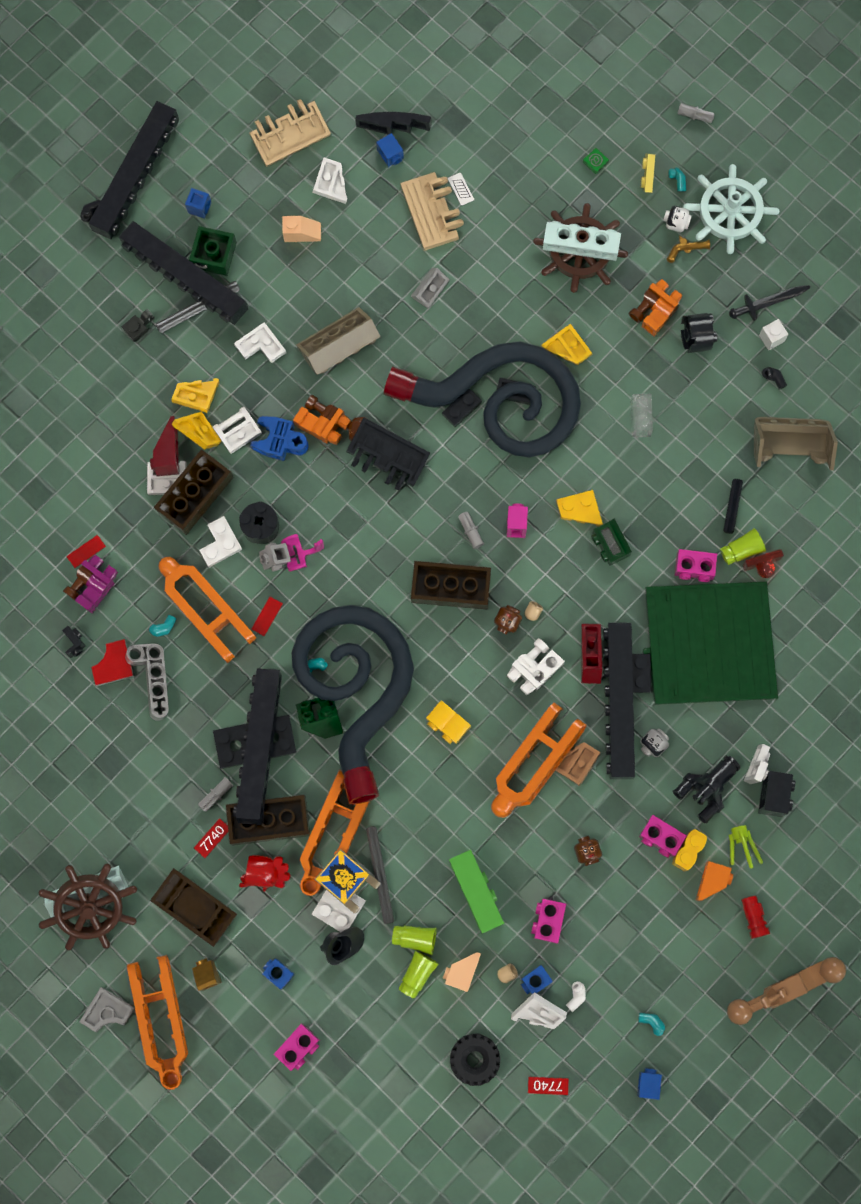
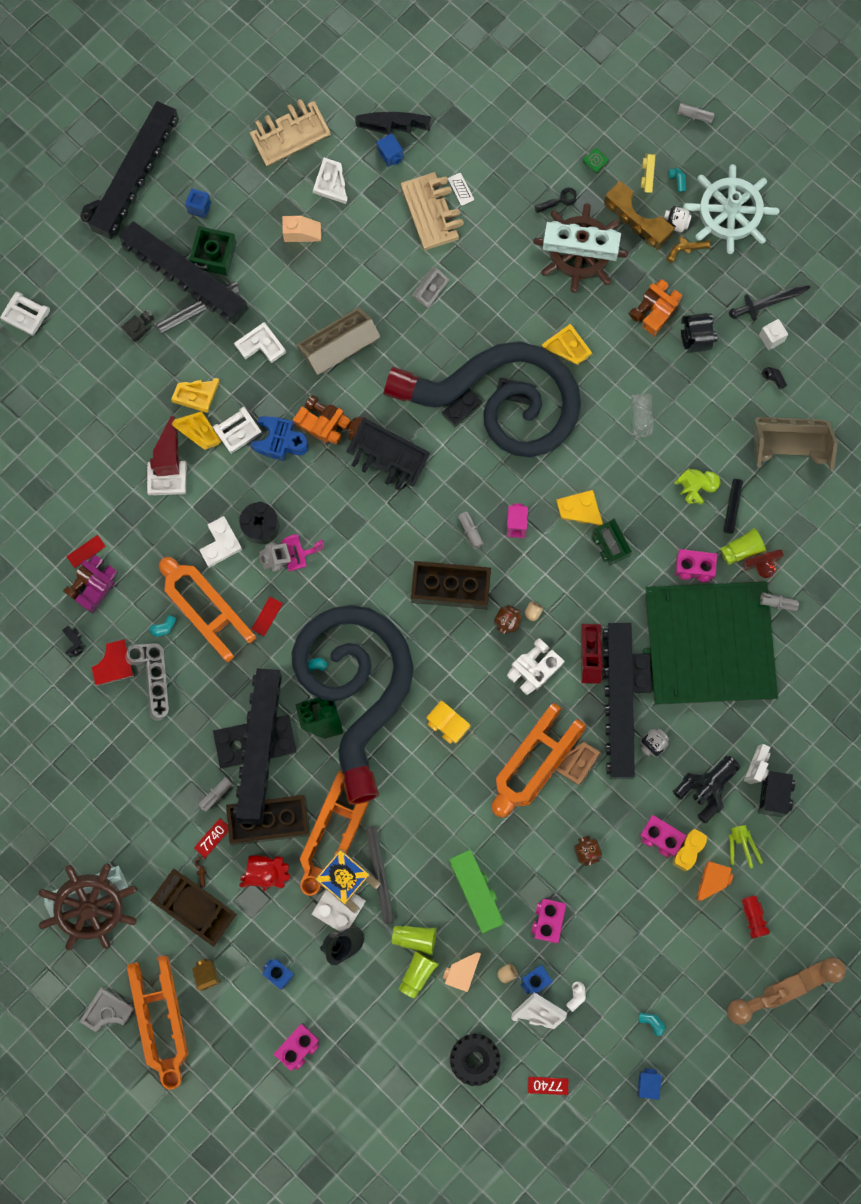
(21, 318): none -> white plate
(193, 492): dark brown slope -> none
(201, 872): none -> reddish brown hand
(551, 203): none -> black piece
(654, 231): none -> pearl gold arch
(694, 480): none -> lime animal
(779, 602): none -> light grey axle

